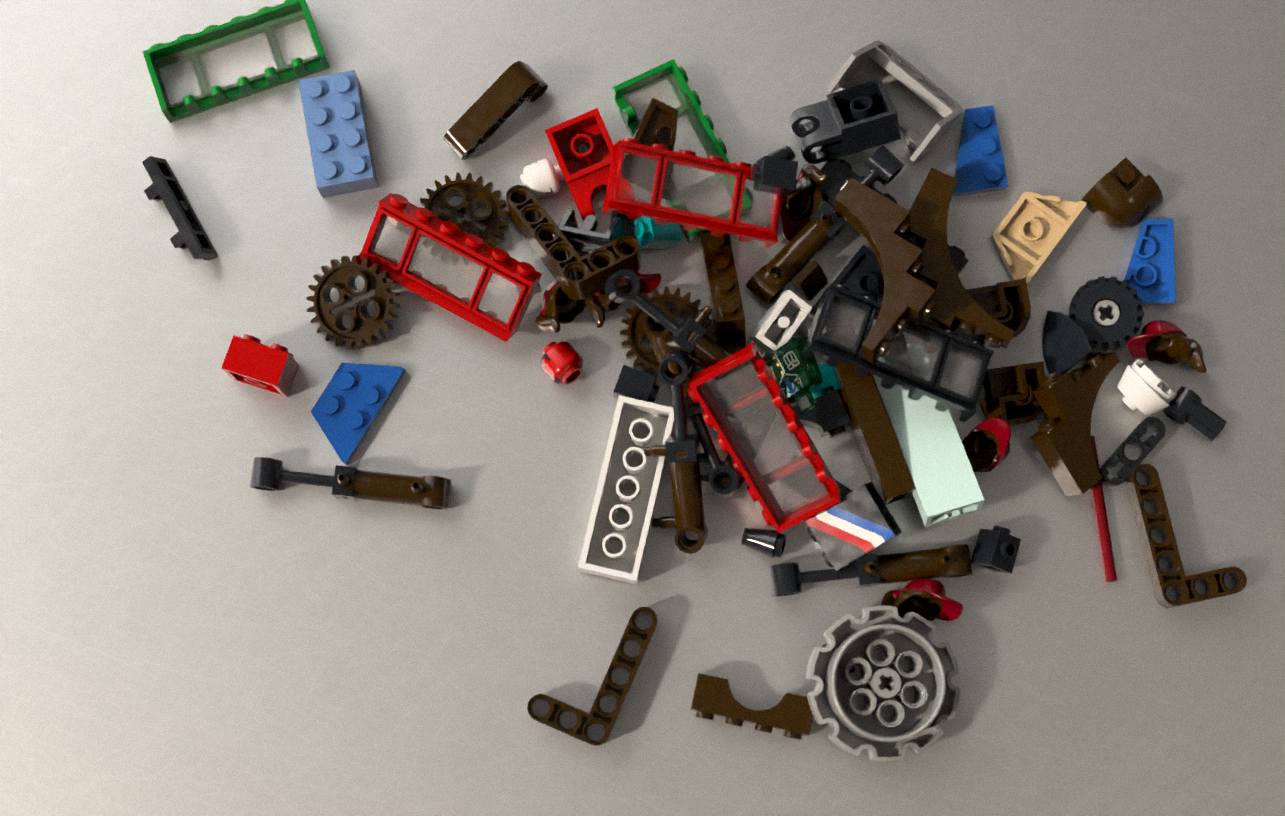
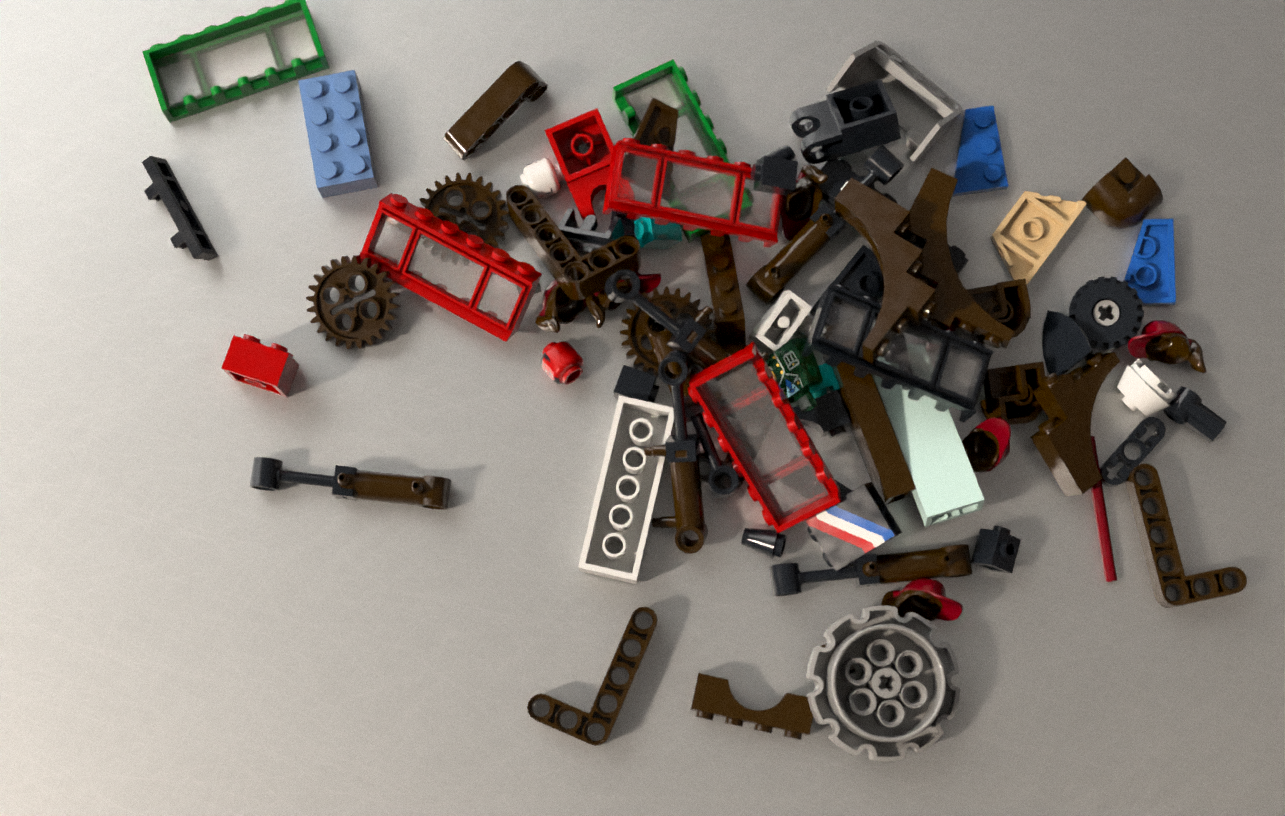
(354, 403): blue wing -> none
(811, 281): dark brown slope -> none

